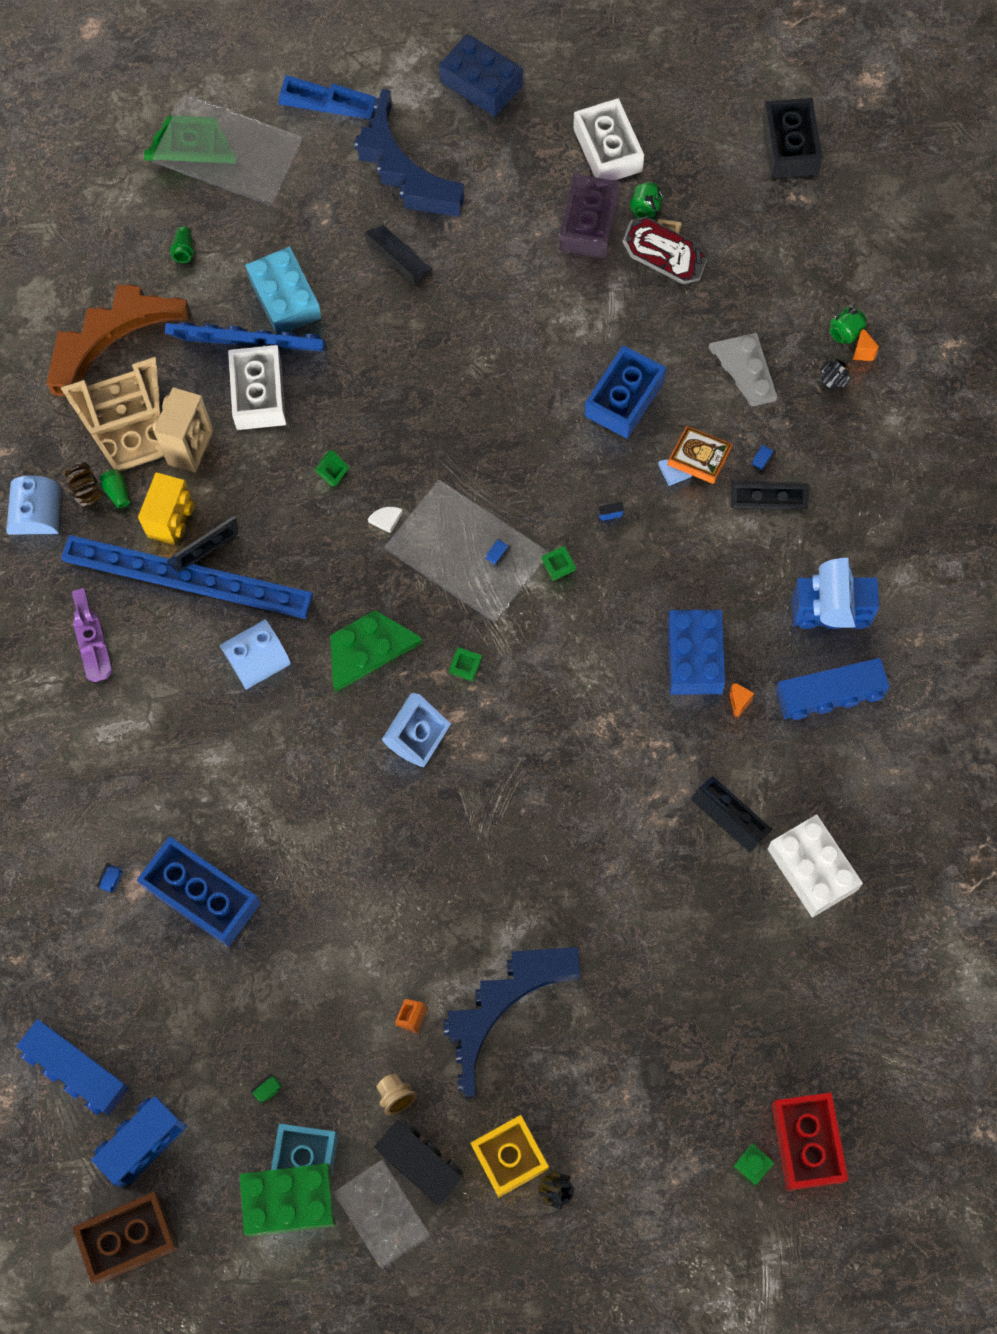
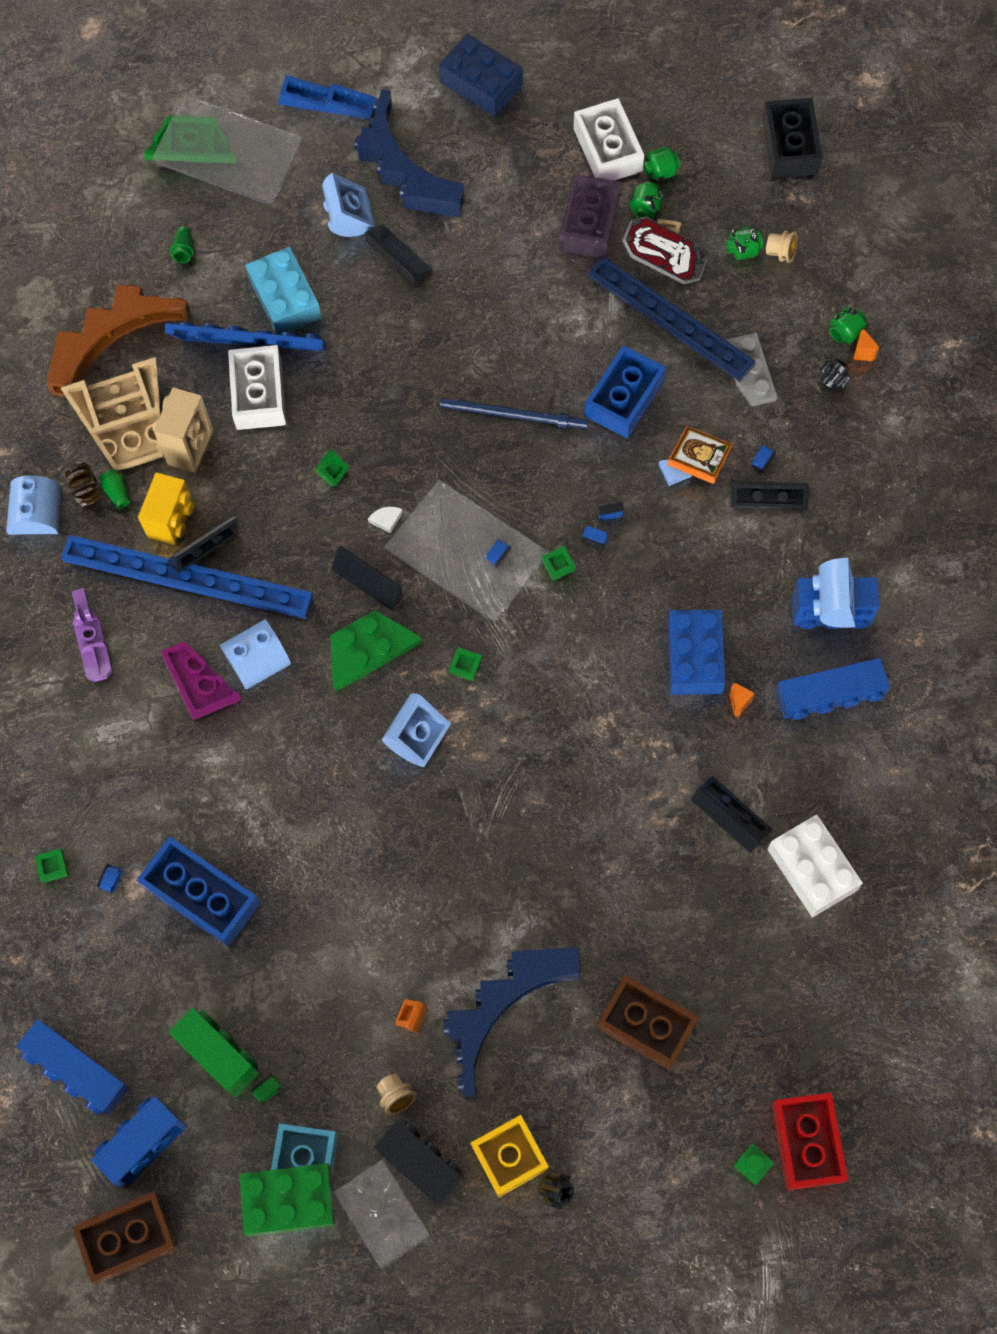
(51, 865): none -> green plate
(196, 682): none -> magenta wing
(215, 1051): none -> green brick
(347, 206): none -> light blue brick
(367, 578): none -> black slope
(561, 420): none -> dark blue bar
(594, 537): none -> blue piece
(647, 1022): none -> reddish brown brick
(661, 163): none -> green head
(672, 319): none -> dark blue tile
(744, 243): none -> green head
(782, 245): none -> tan piece

